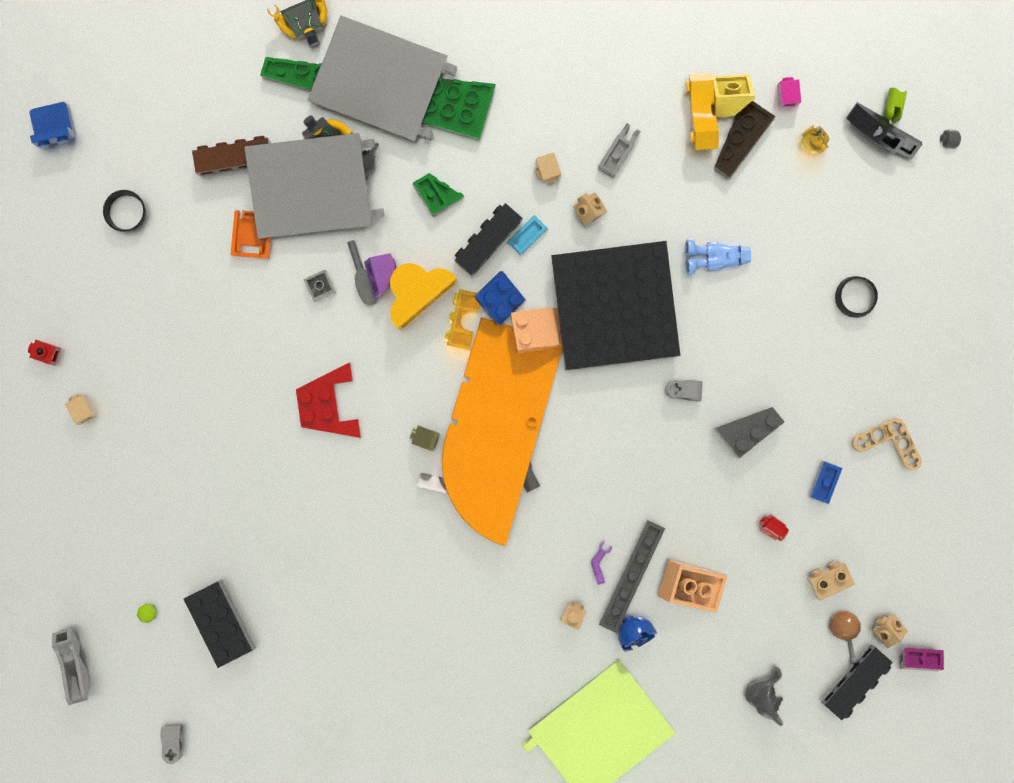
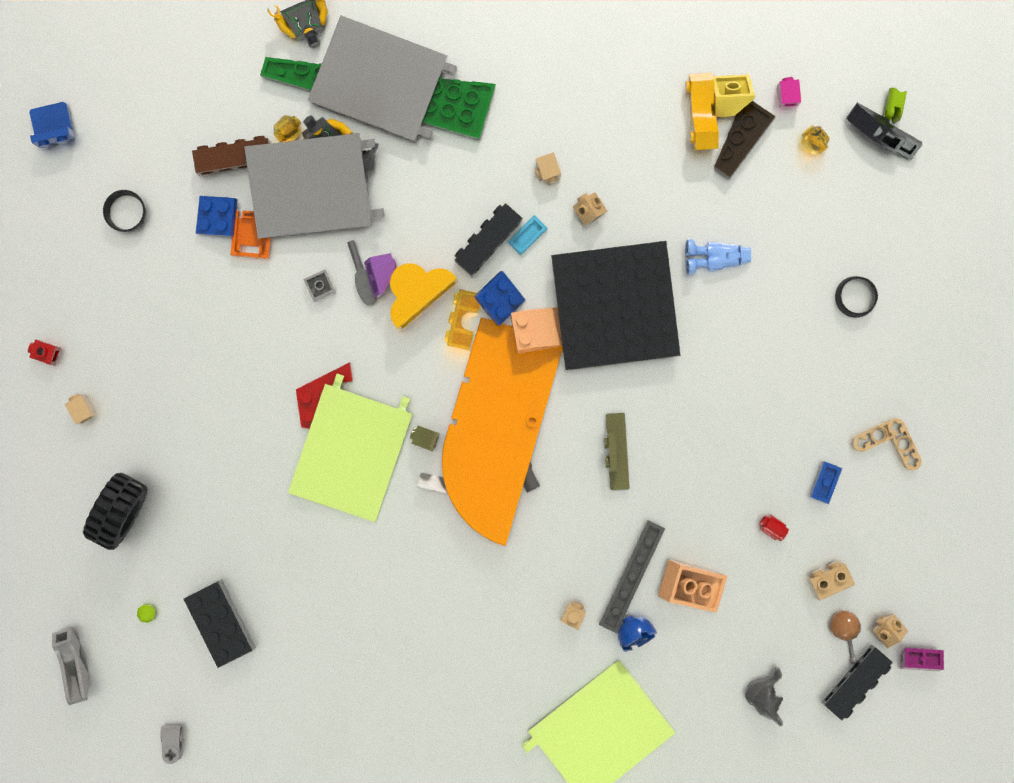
(115, 511): none -> black tyre
(216, 216): none -> blue plate
(287, 128): none -> clear yellow head
(350, 451): none -> yellowish green flag
(436, 194): green wing -> none
(595, 564): medium lavender arm -> none
(617, 451): none -> olive bracket
(618, 152): light grey hinge -> none
(688, 390): light grey piece -> none
(748, 431): dark grey wedge -> none
(950, 138): dark grey piece -> none

